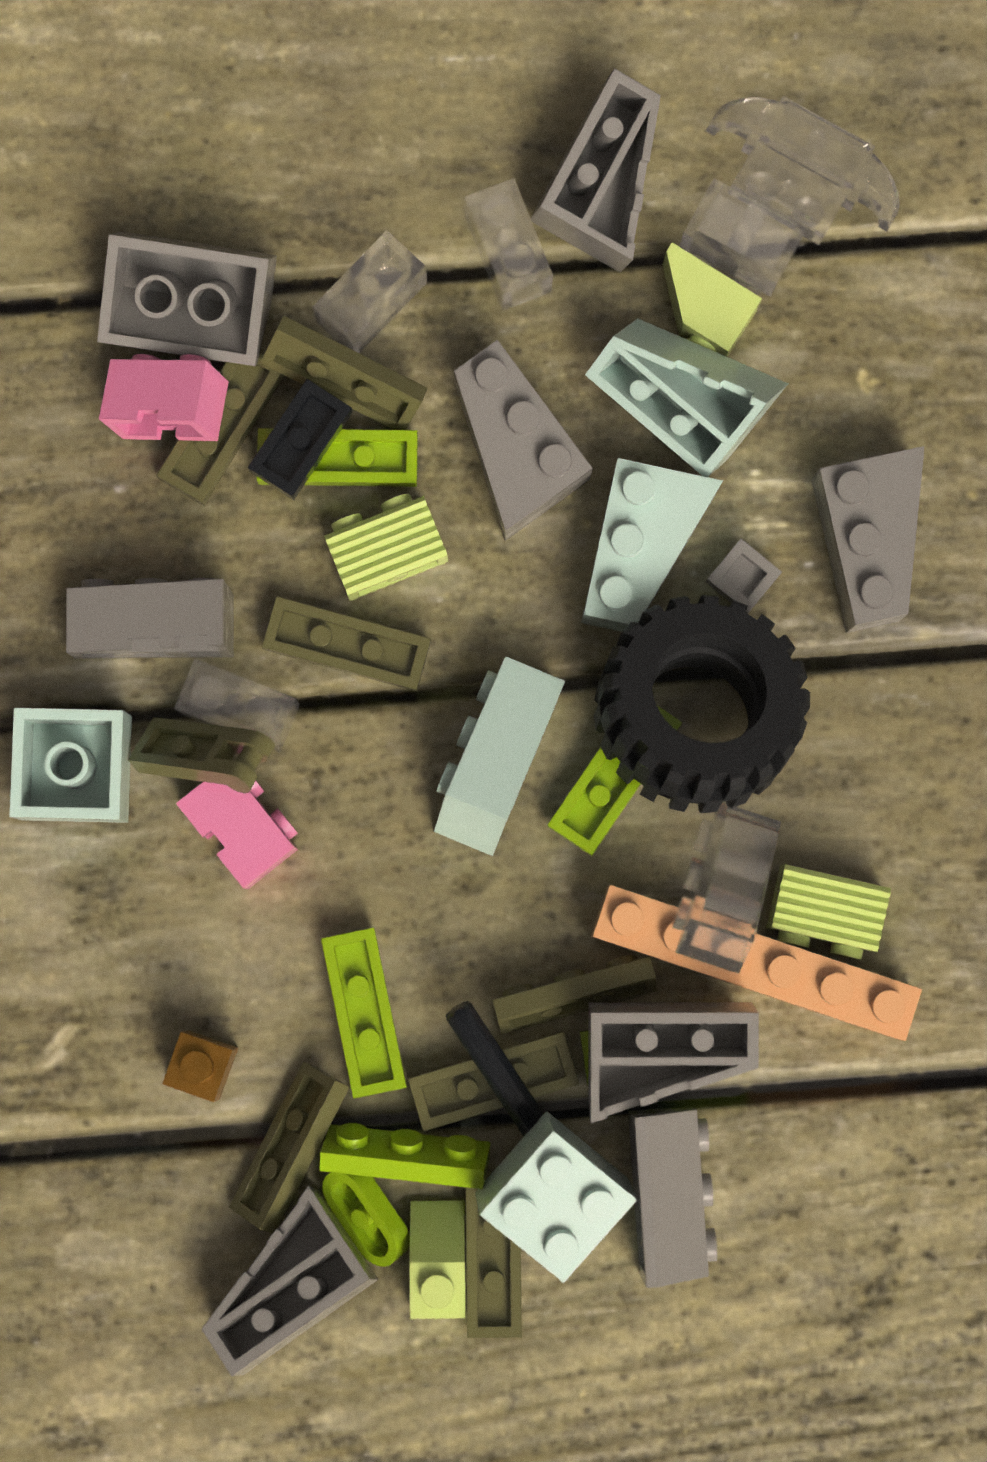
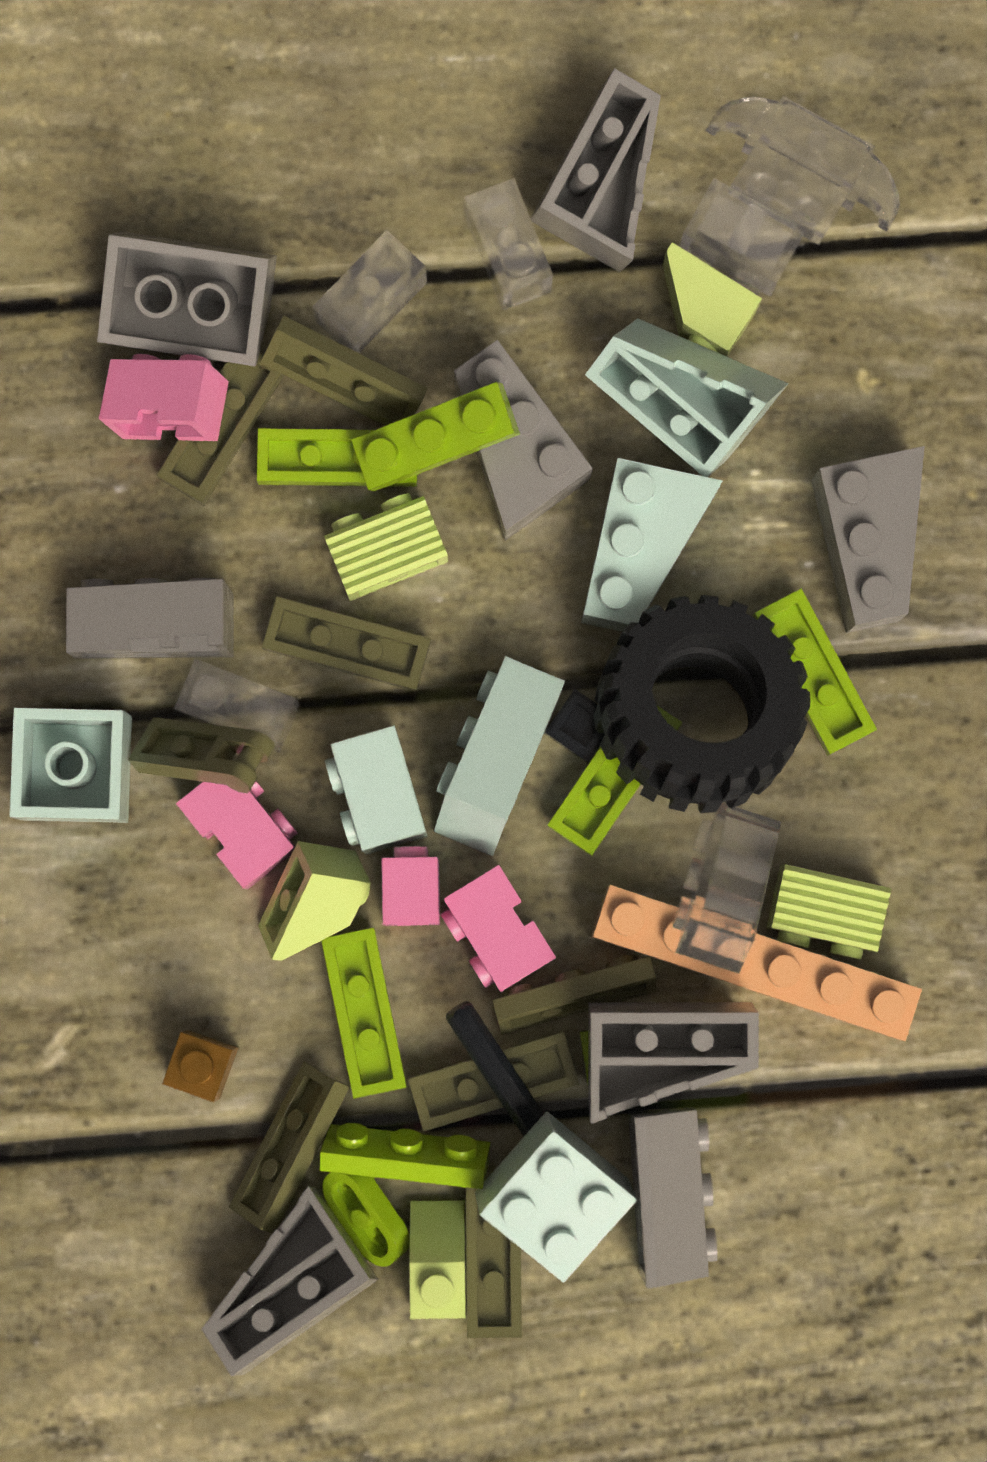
(300, 439): black plate -> none
(313, 898): none -> yellowish green slope
(377, 791): none -> light aqua brick
(410, 888): none -> bright pink brick
(435, 436): none -> lime plate
(502, 943): none -> bright pink brick
(575, 727): none -> black tile
(743, 575): light grey plate -> none
(835, 705): none -> lime plate

